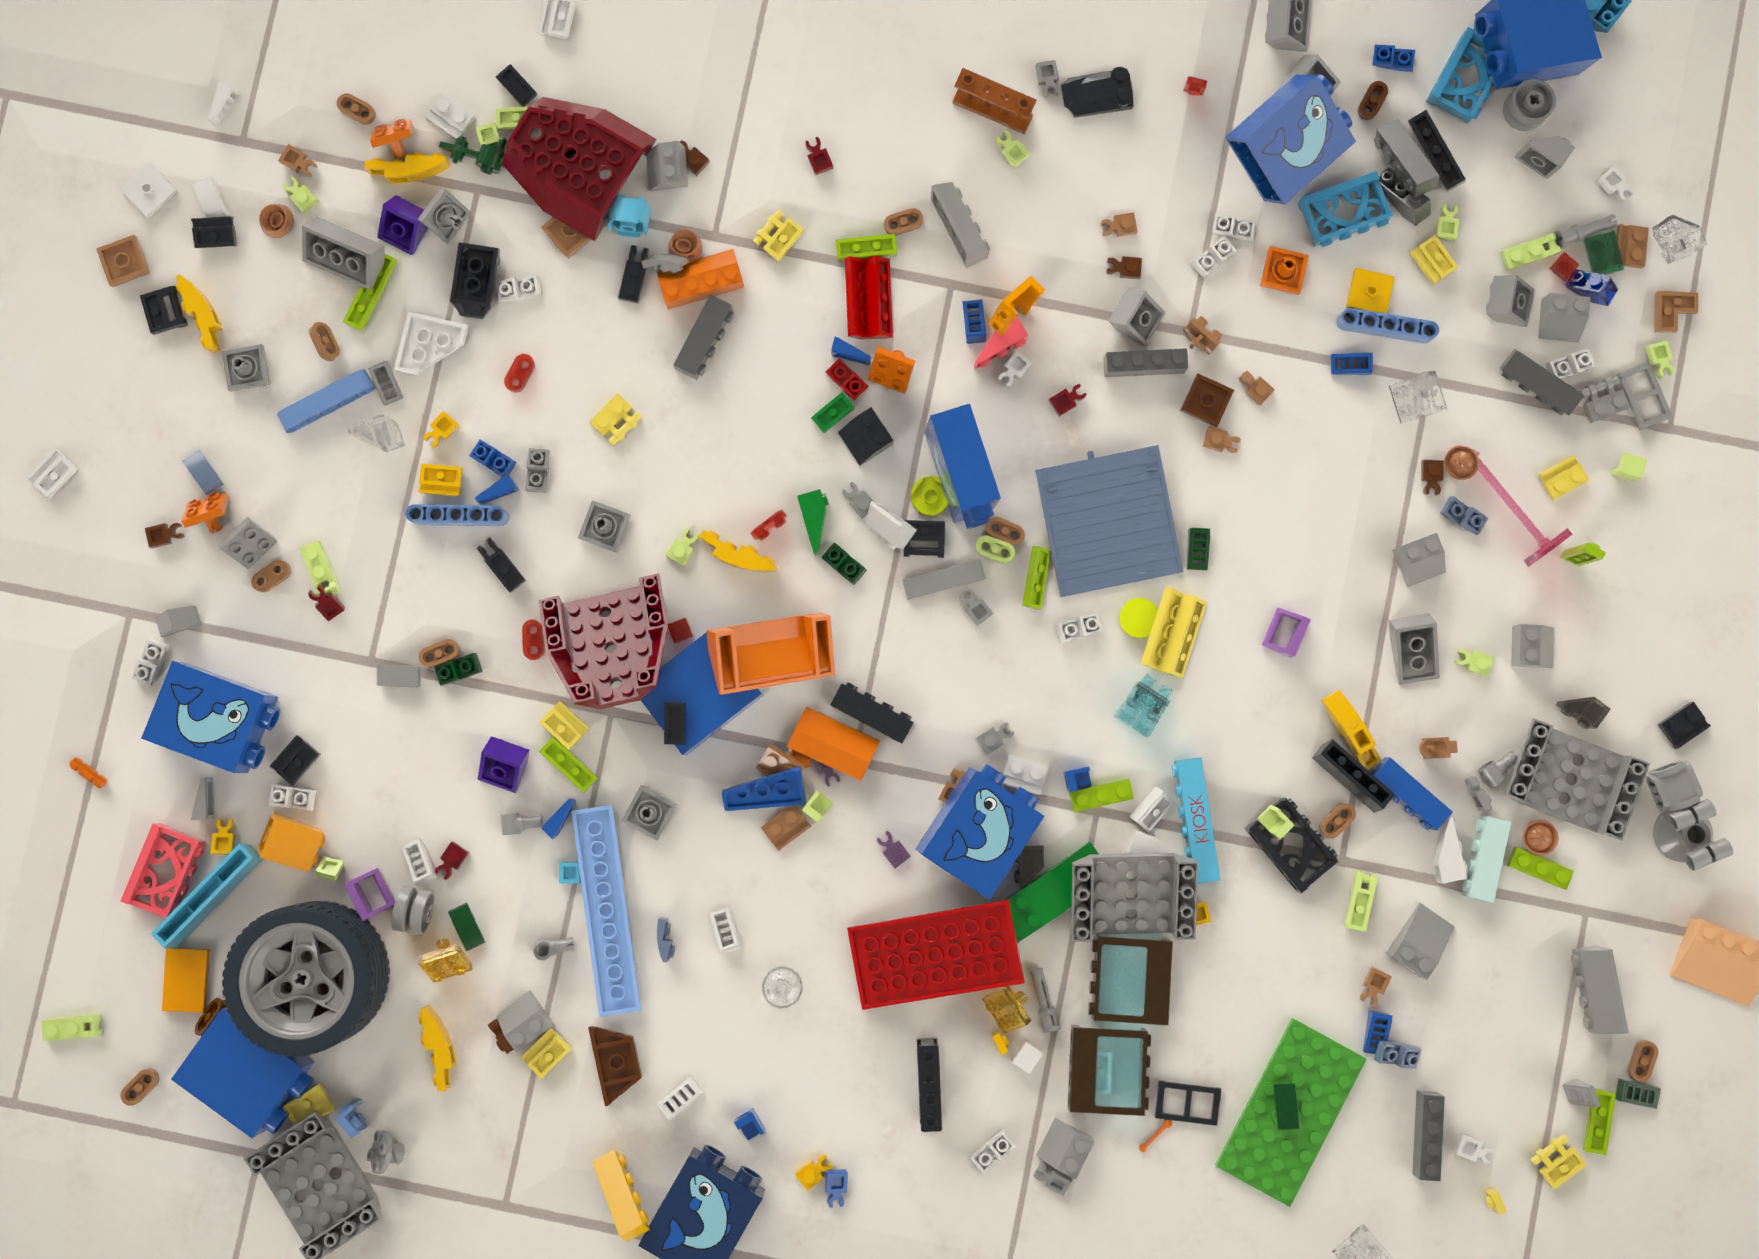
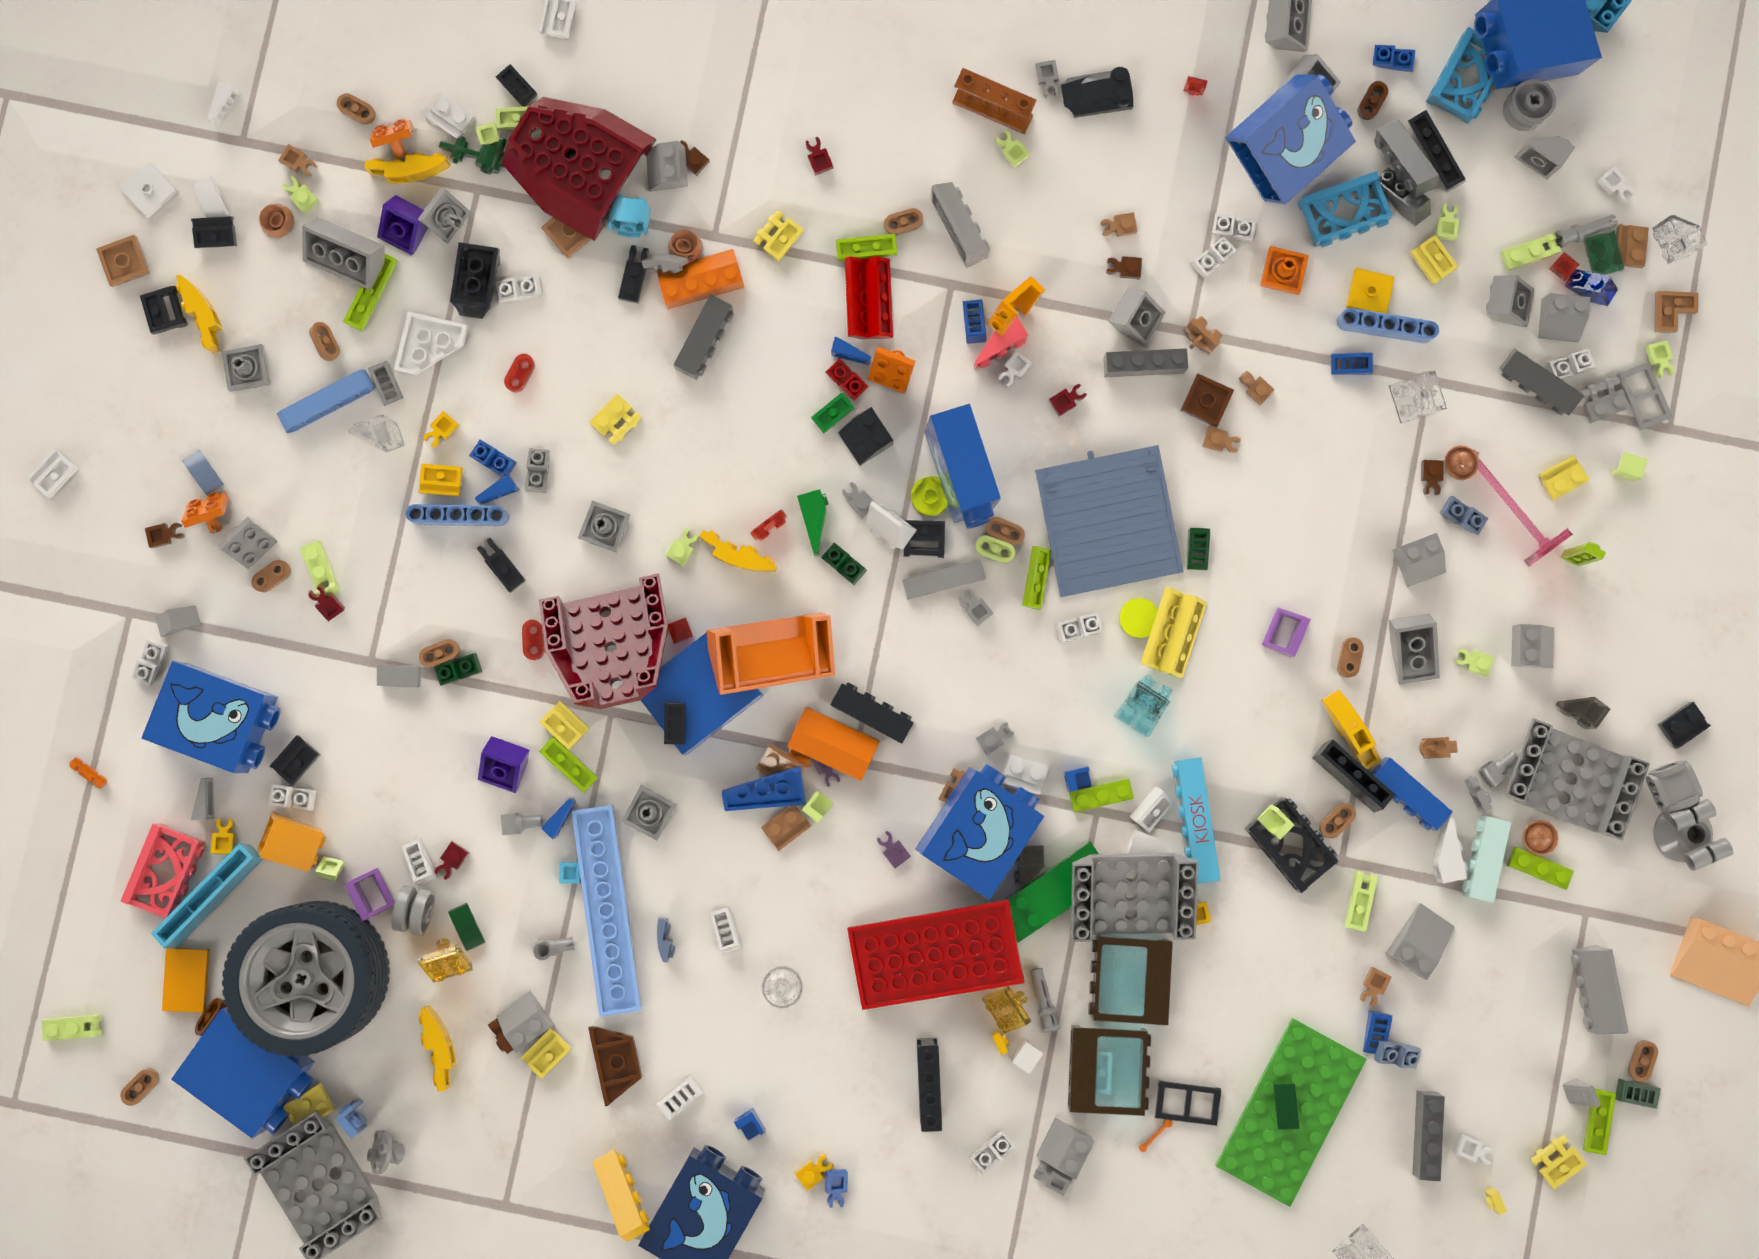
(1351, 657): none -> medium nougat plate

